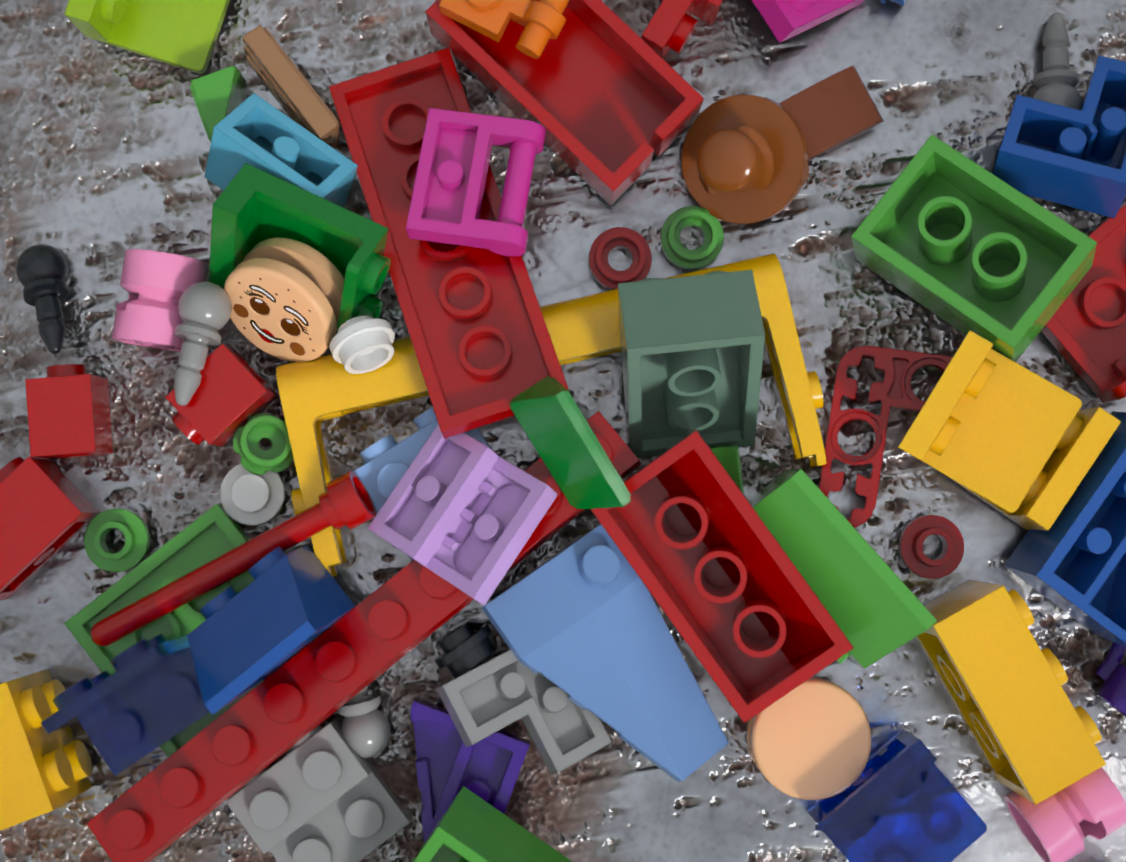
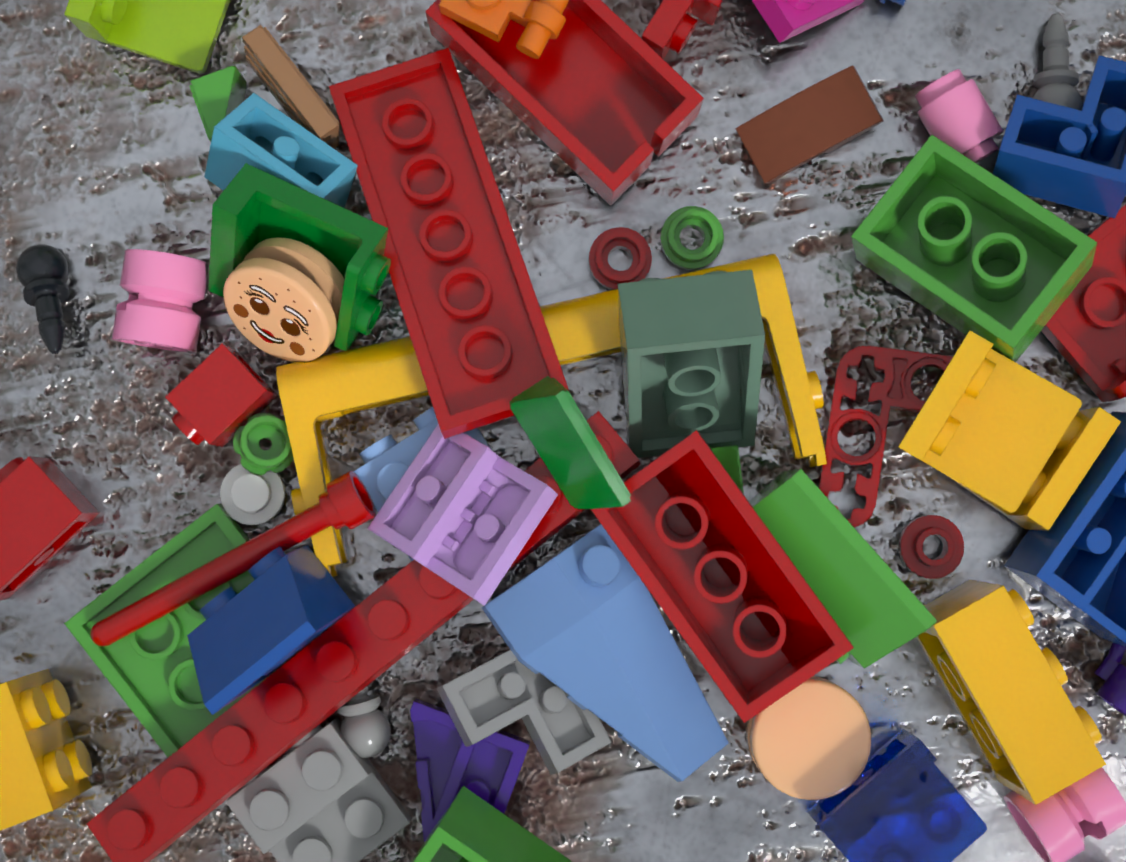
(68, 413): red brick -> none
(136, 540): bright green plate -> none
(137, 706): clear blue bracket -> none
(204, 311): light grey bar -> none
(363, 344): white plate -> none
(454, 177): dark pink plate -> none
(464, 648): black plate -> none
(744, 159): dark orange plate -> none
(959, 115): none -> bright pink brick

